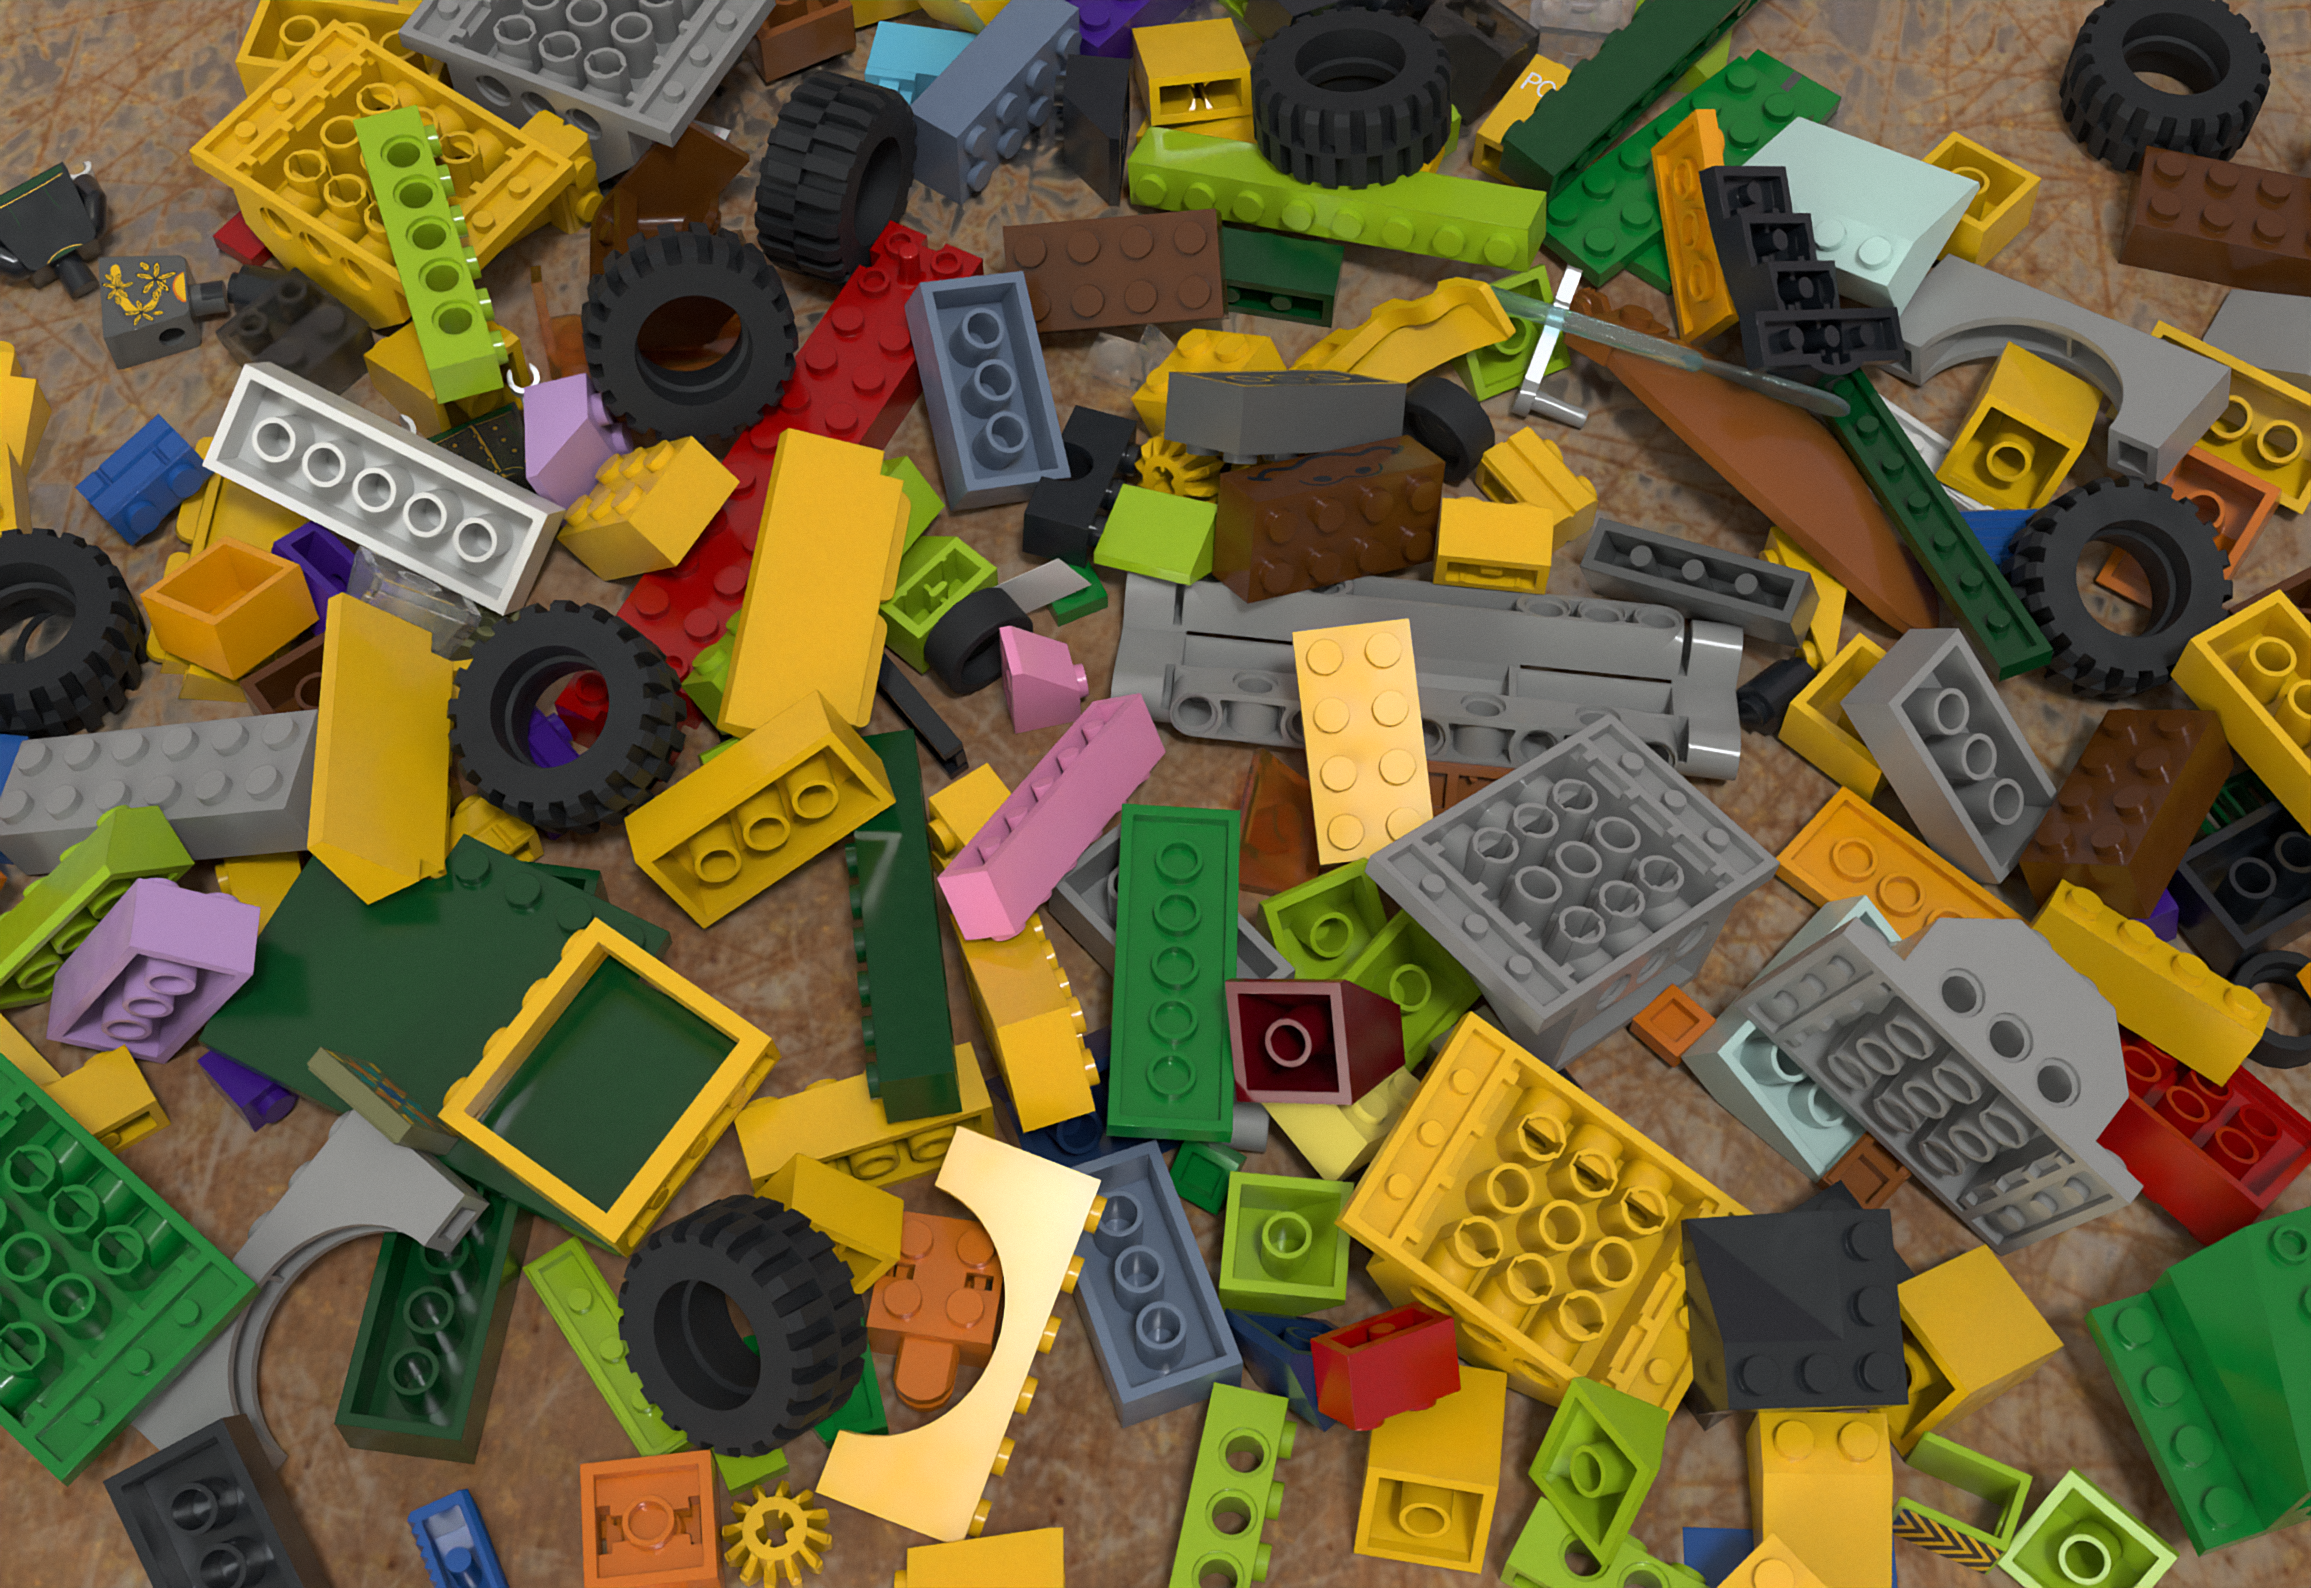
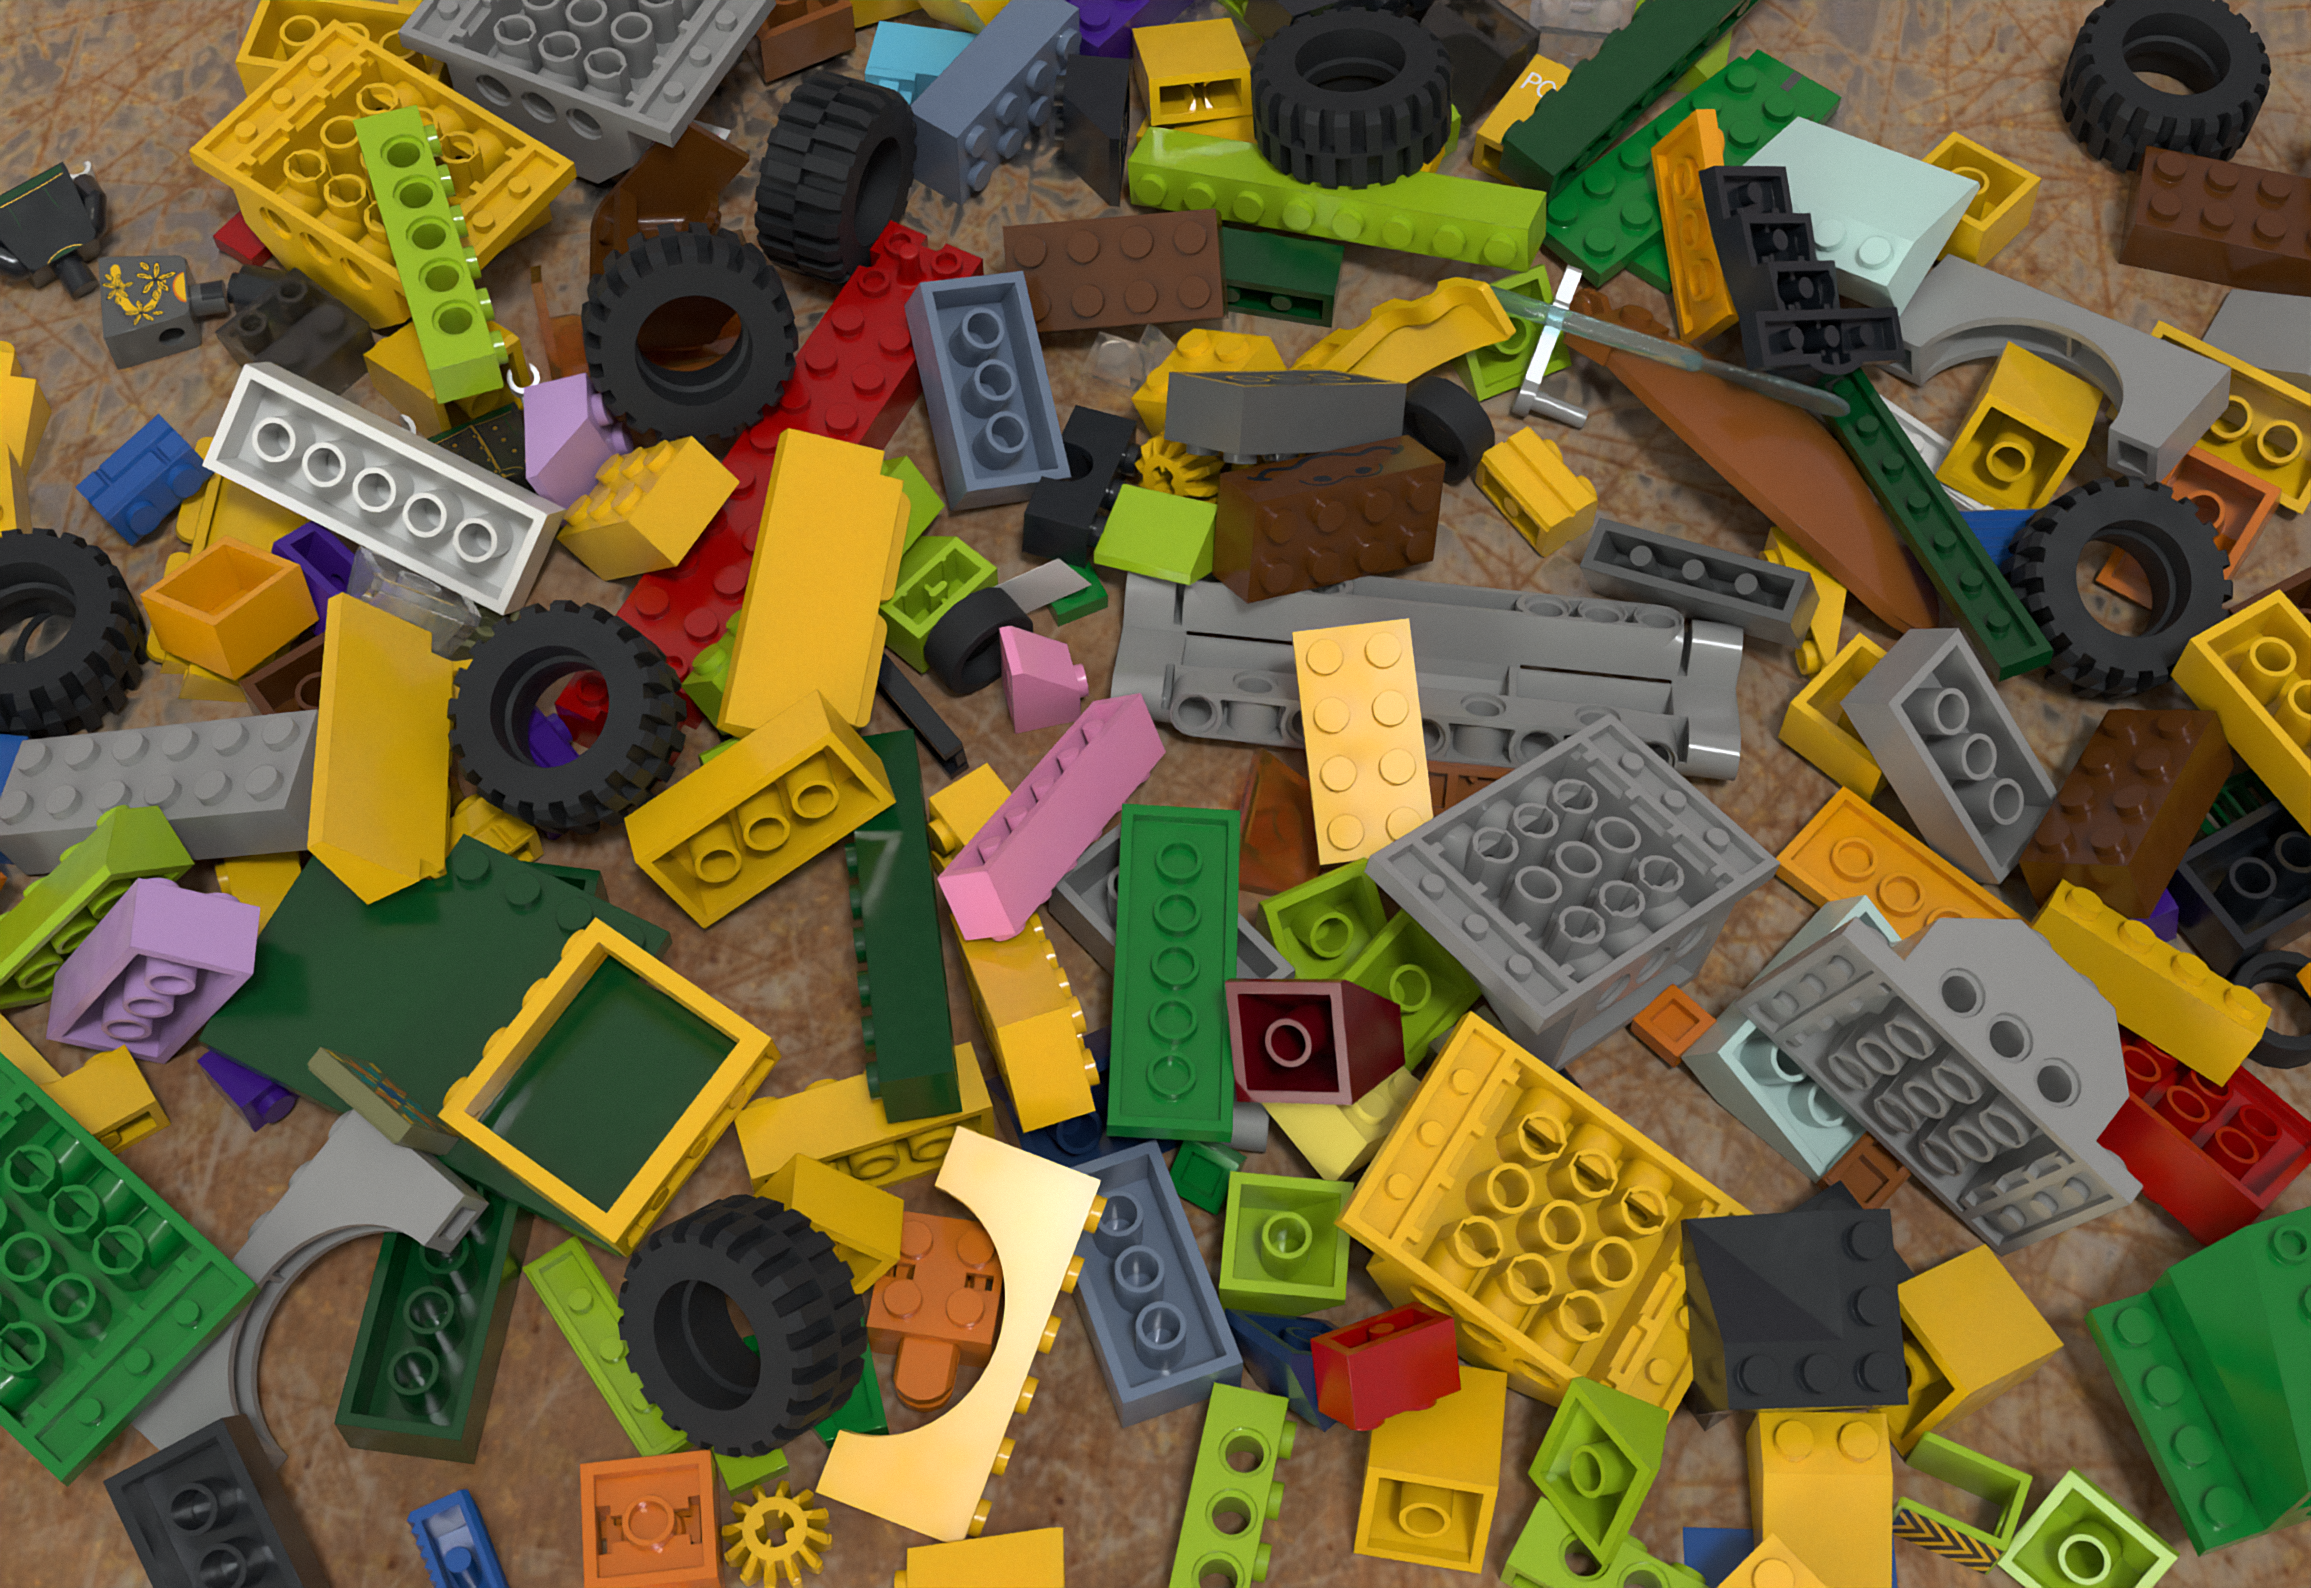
(582, 196): yellow brick -> none
(1493, 545): yellow slope -> none
(1767, 695): black brick -> none

